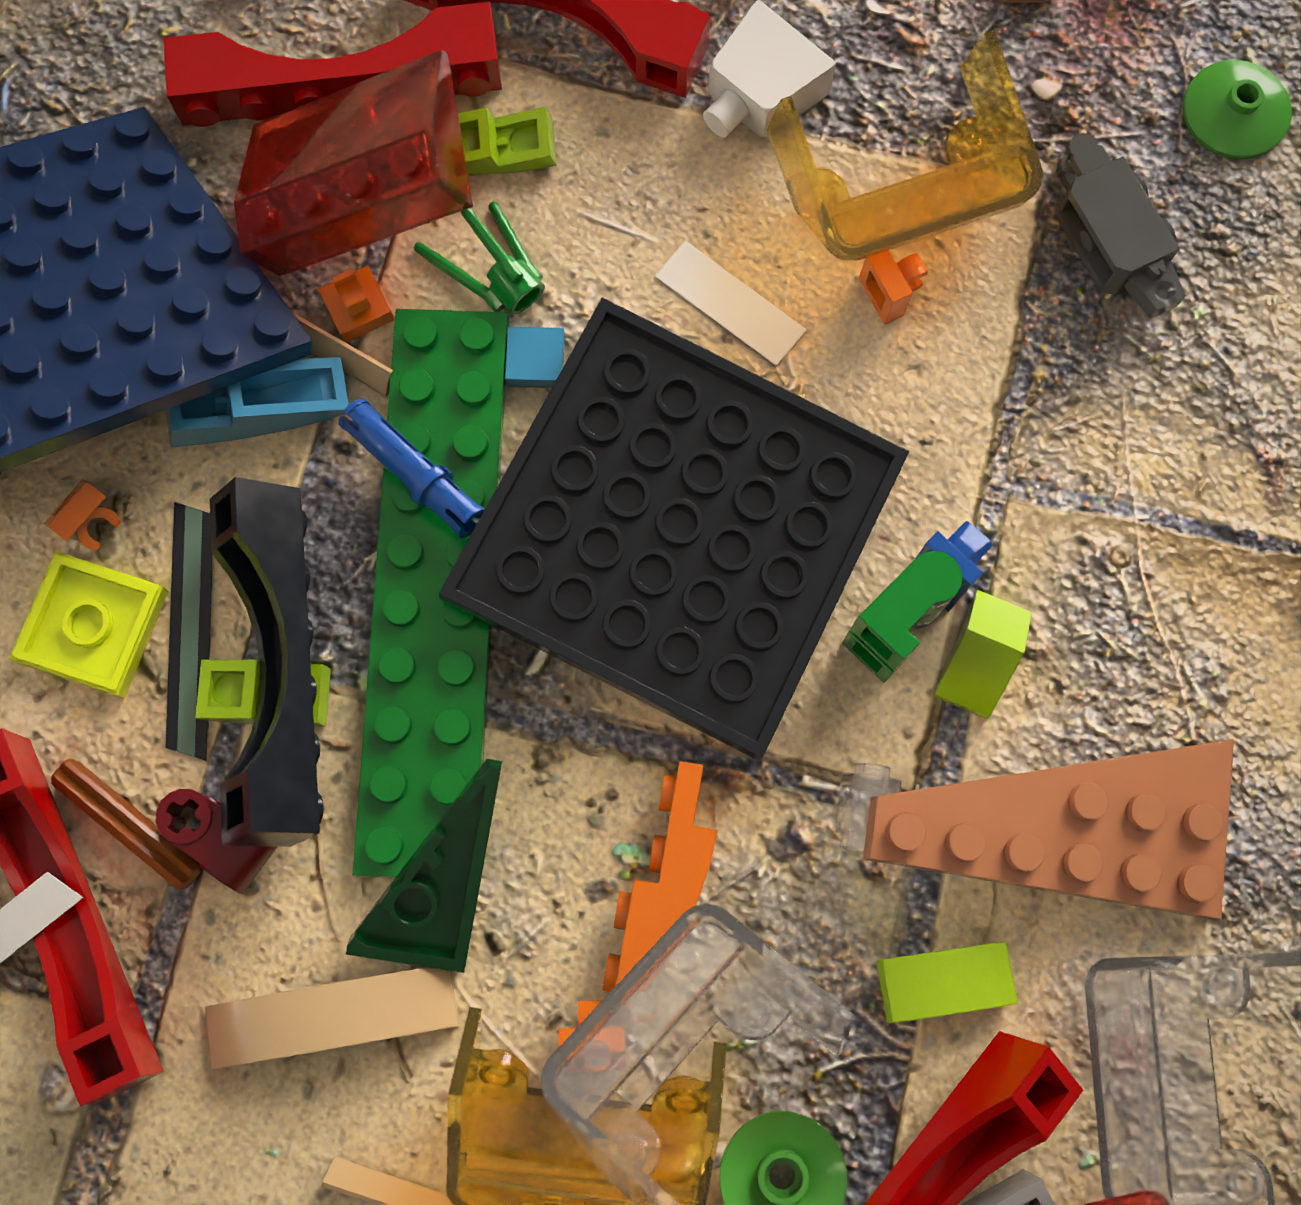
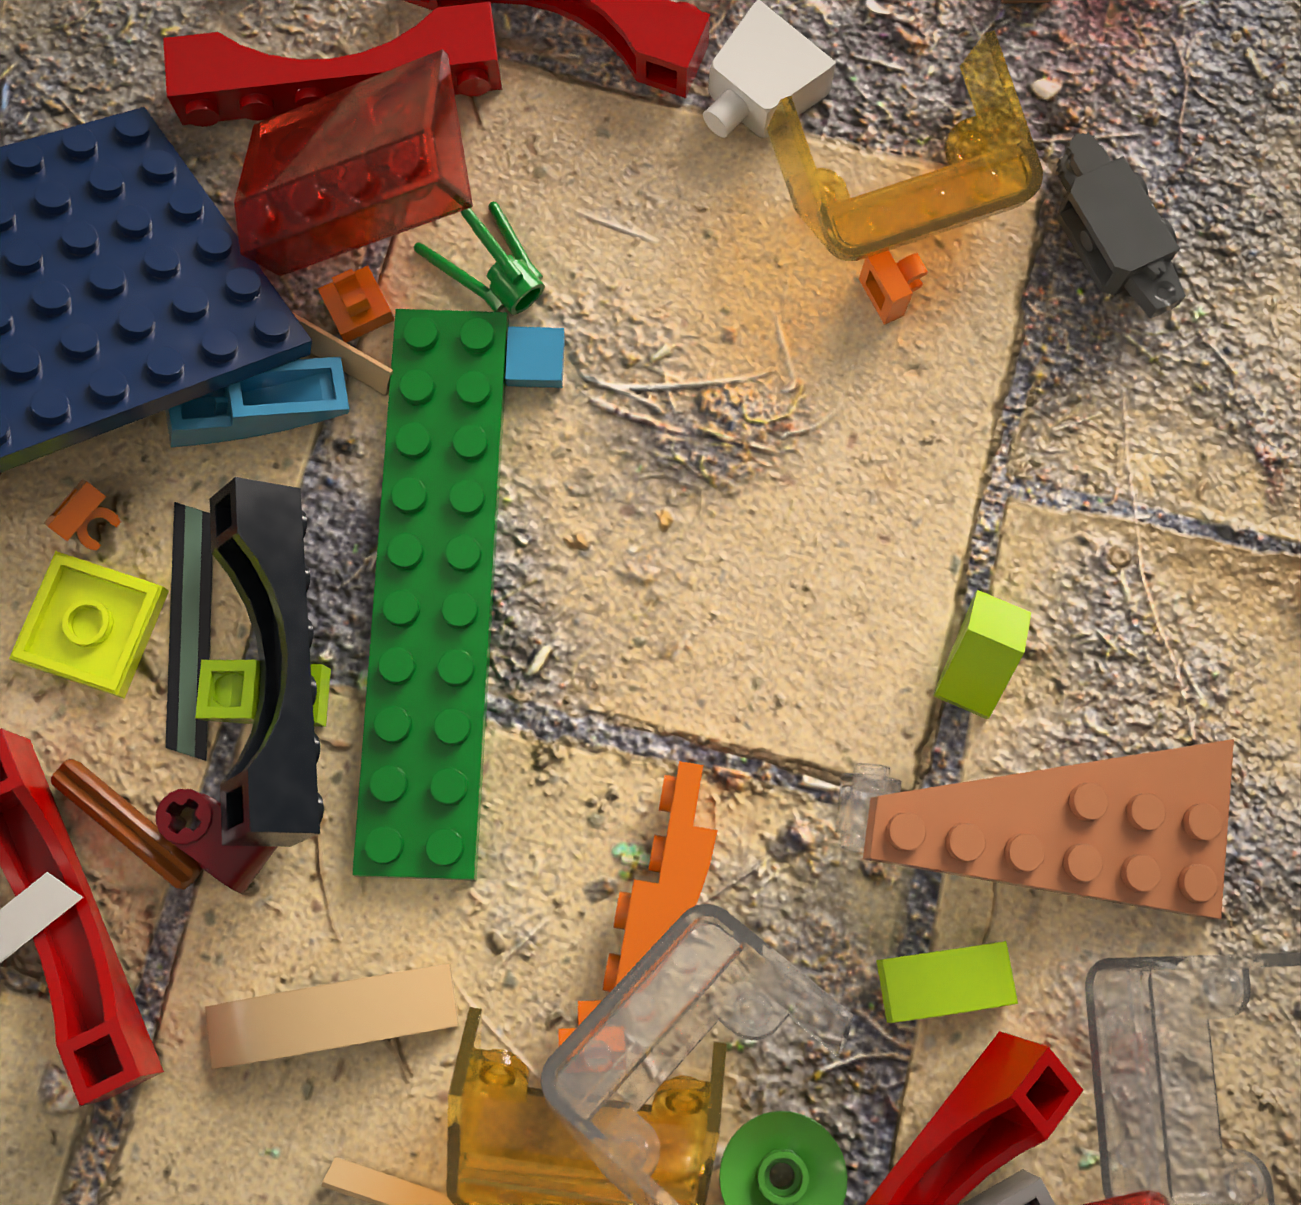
(428, 483): blue pin -> none
(433, 900): dark green wing -> none
(507, 142): lime slope -> none
(676, 528): black plate -> none
(731, 303): white sticker -> none
(916, 598): green hips -> none
(1225, 122): bright green dish -> none

